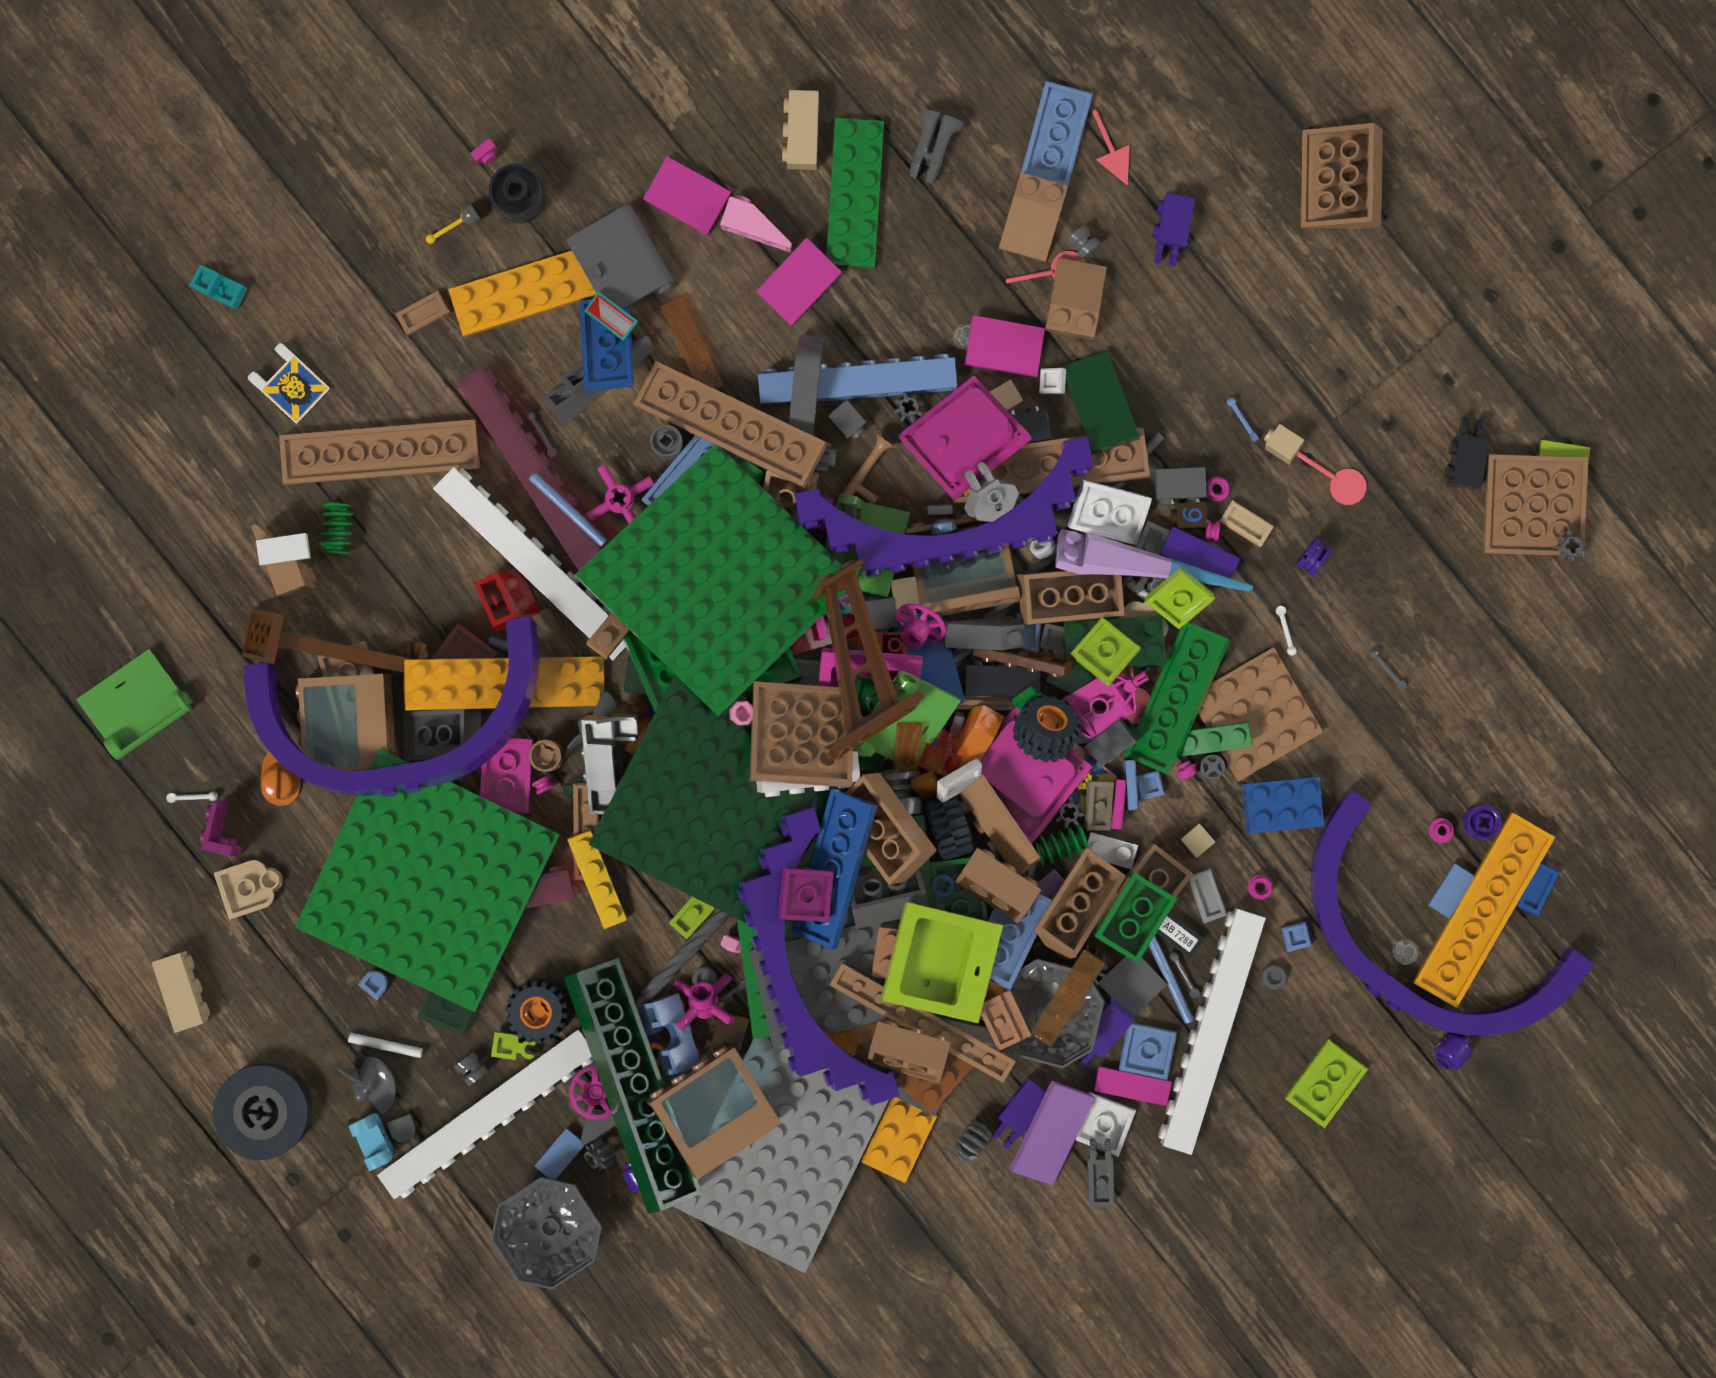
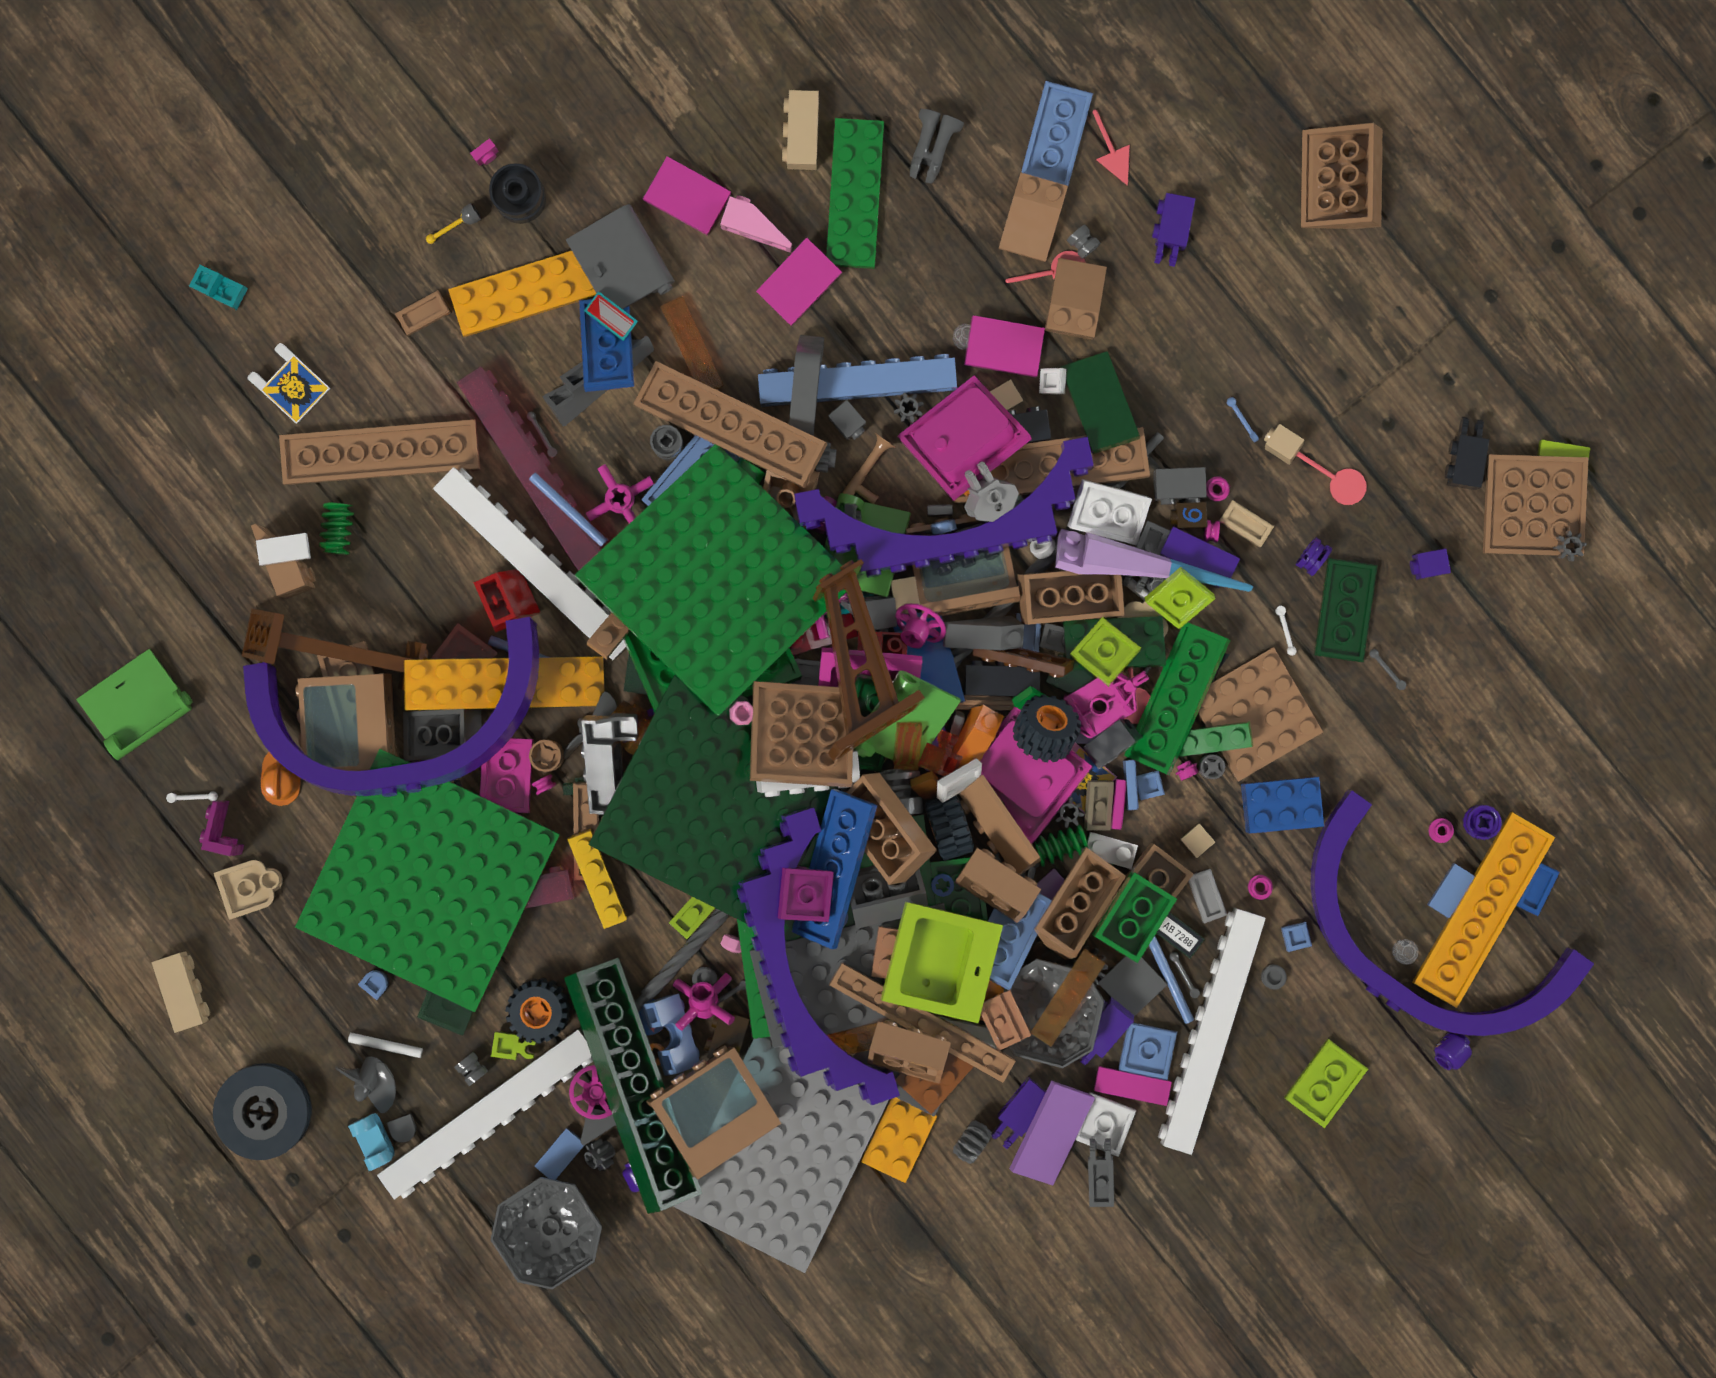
(1345, 610): none -> dark green tile
(1430, 564): none -> dark purple brick

